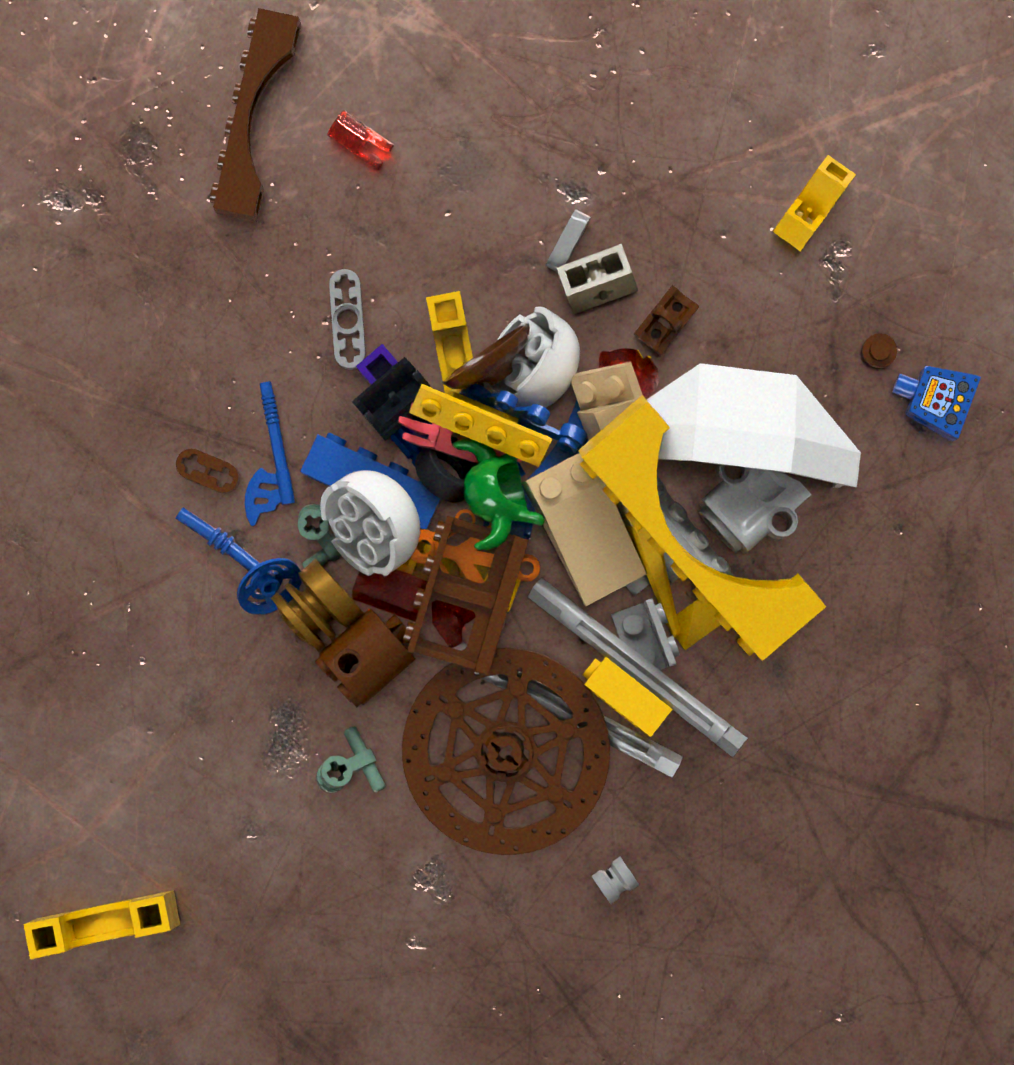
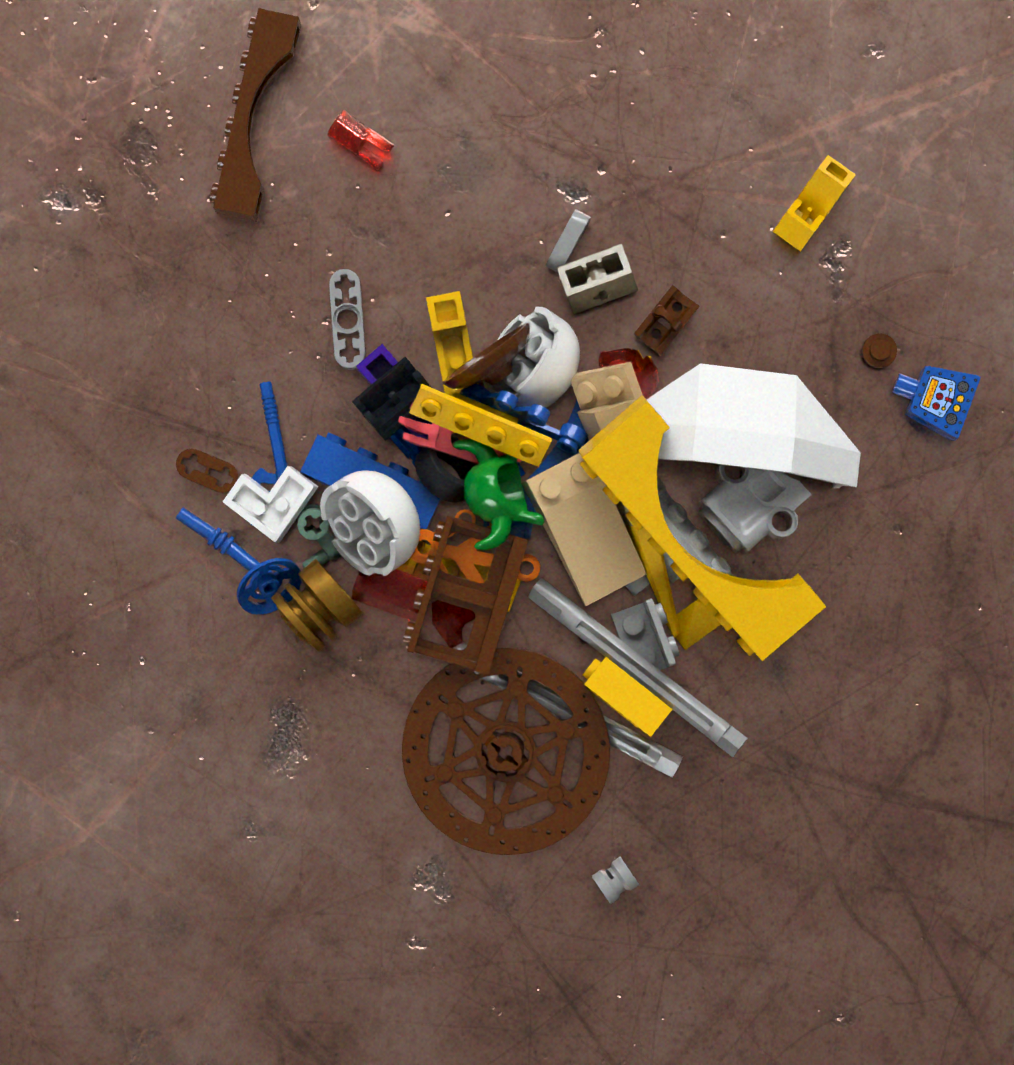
(99, 923): yellow arch -> none
(273, 510): none -> white plate
(363, 760): sand green piece -> none
(375, 647): reddish brown cylinder -> none

